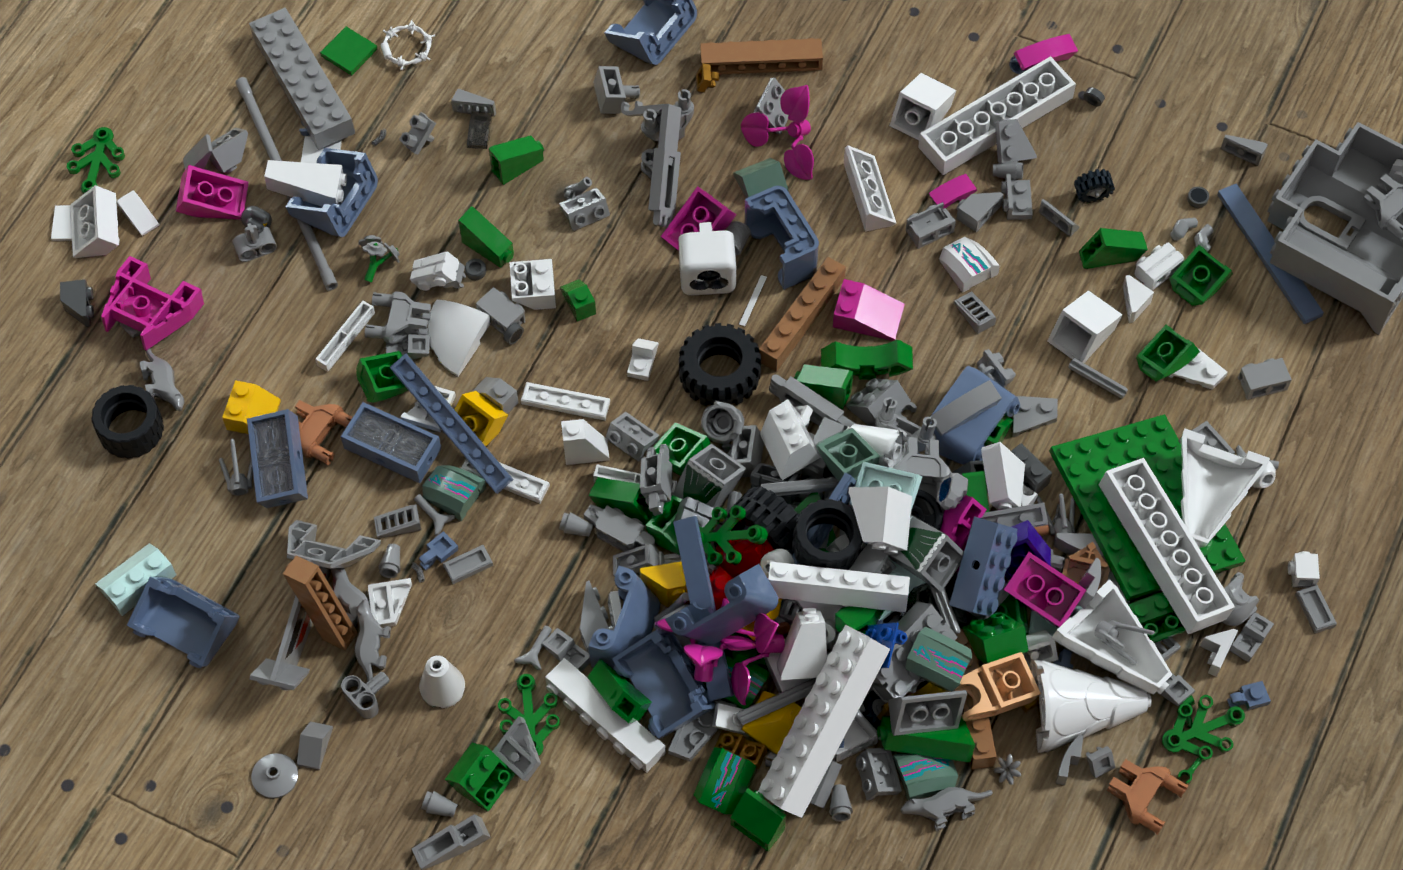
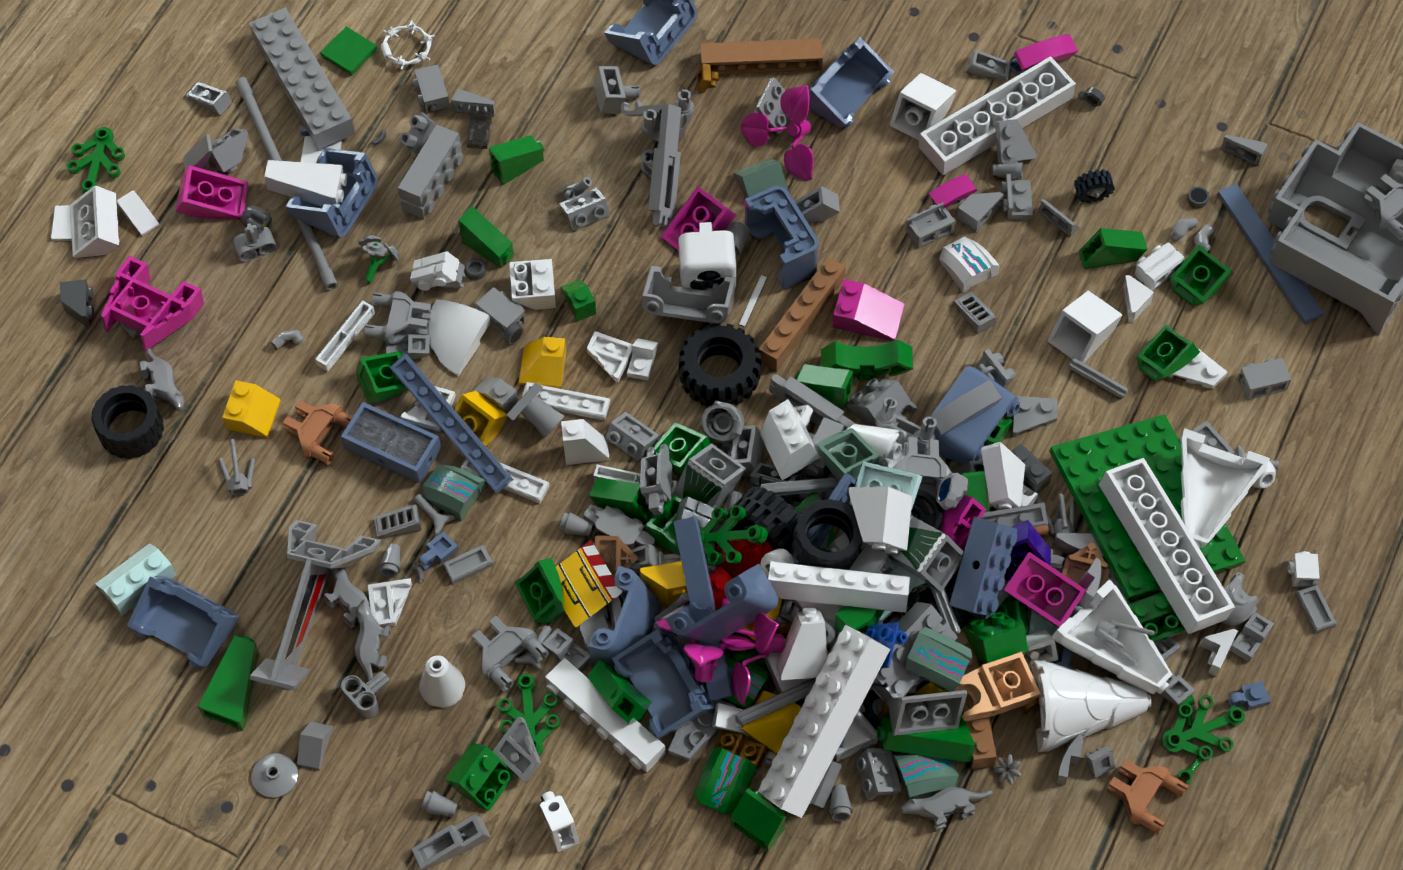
(210, 97): none -> light grey slope
(231, 687): none -> green slope
(277, 458): brick -> none
(286, 336): none -> light grey arm
(320, 602): medium nougat brick -> none
(430, 172): none -> light grey piece
(431, 88): none -> light grey hinge
(505, 648): none -> light grey connector
(536, 411): none -> light grey plant
(542, 591): none -> green slope
(544, 362): none -> yellow slope
(558, 821): none -> white torso
(586, 583): none -> sticker
(610, 354): none -> white wing
(614, 553): none -> medium nougat slope
(687, 303): none -> light grey windscreen
(819, 205): none -> light grey slope
(848, 83): none -> sand blue windscreen
(868, 189): white slope -> none
(987, 65): none -> light grey slope

